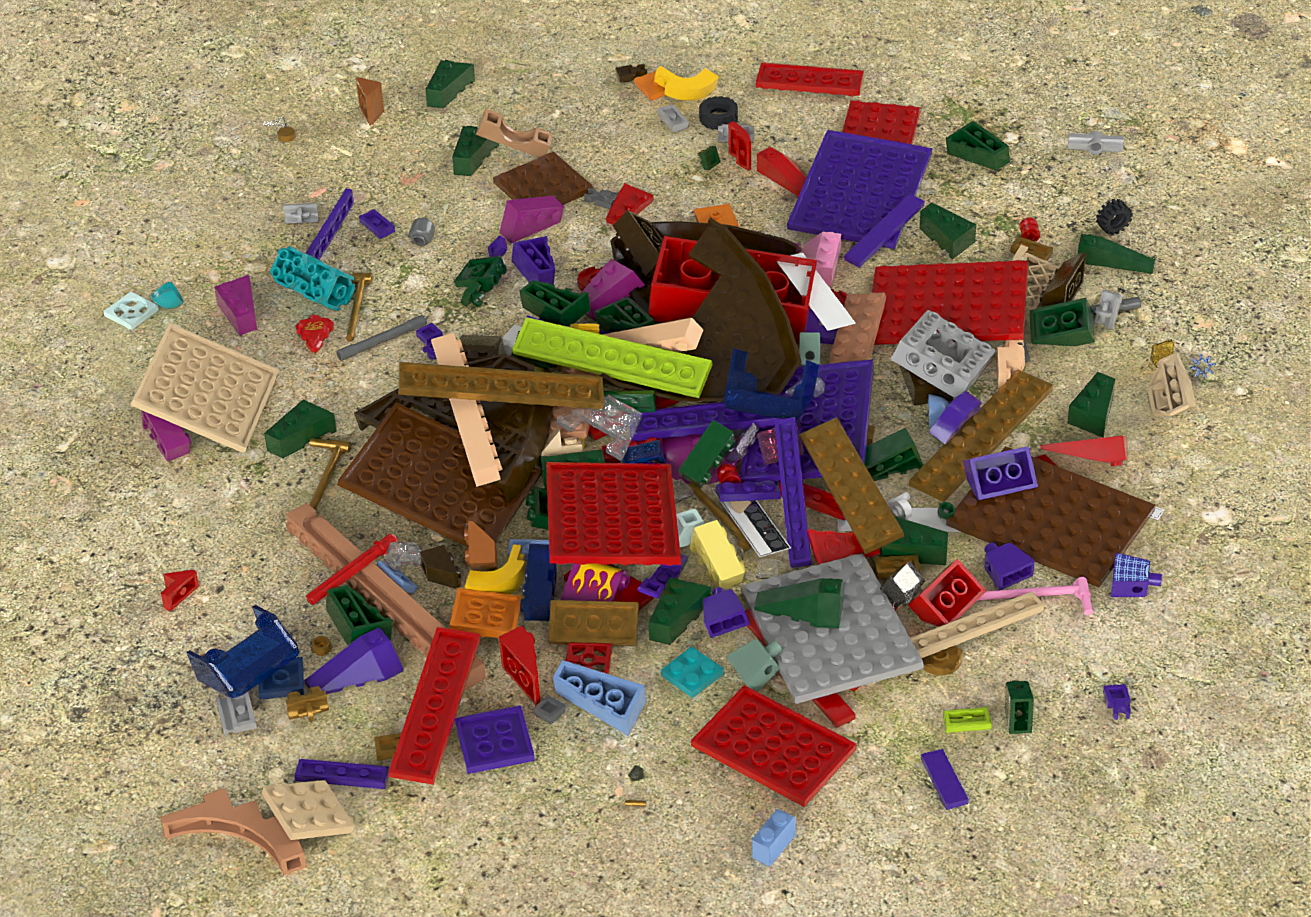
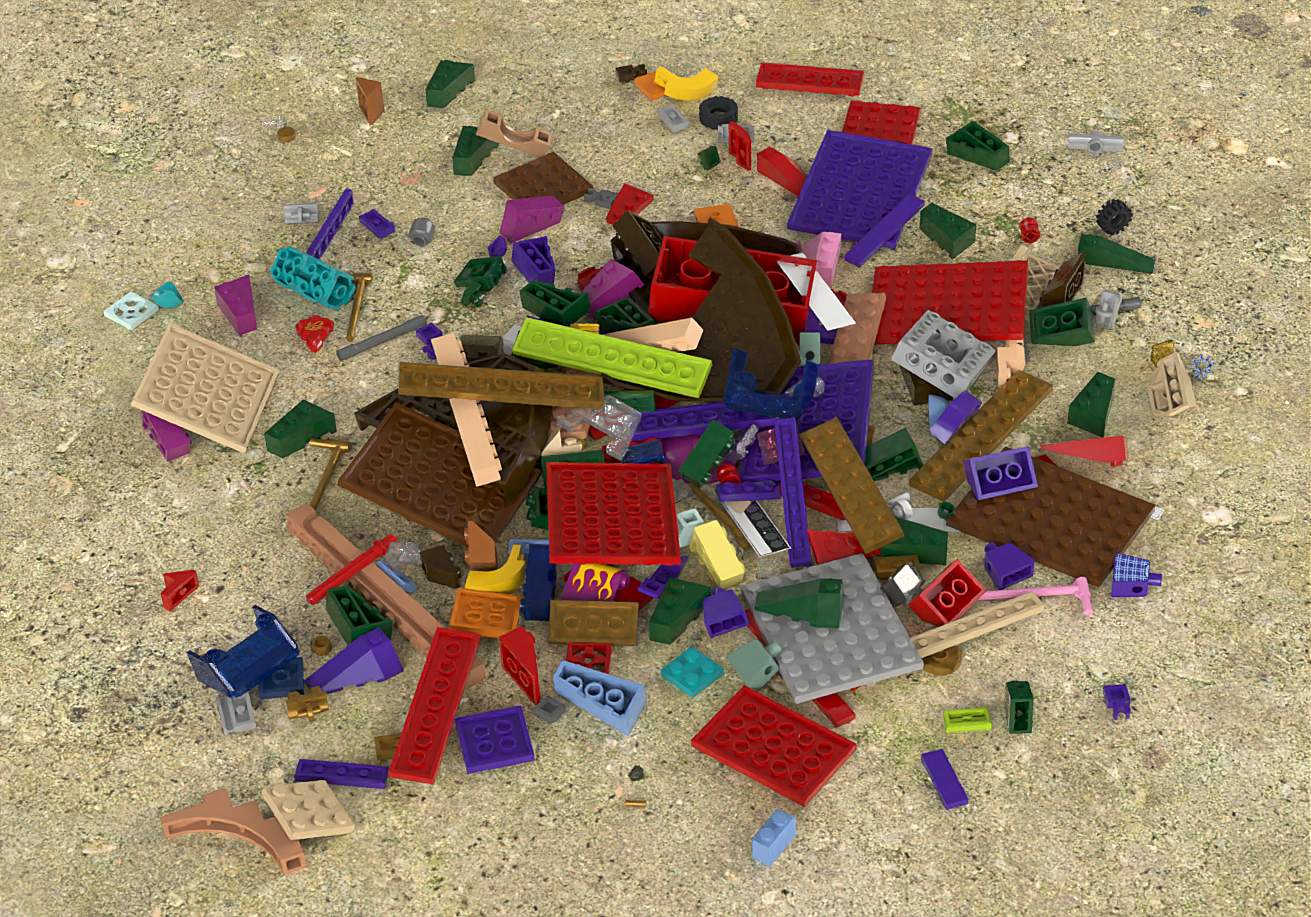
(1034, 248): pearl gold plate -> none

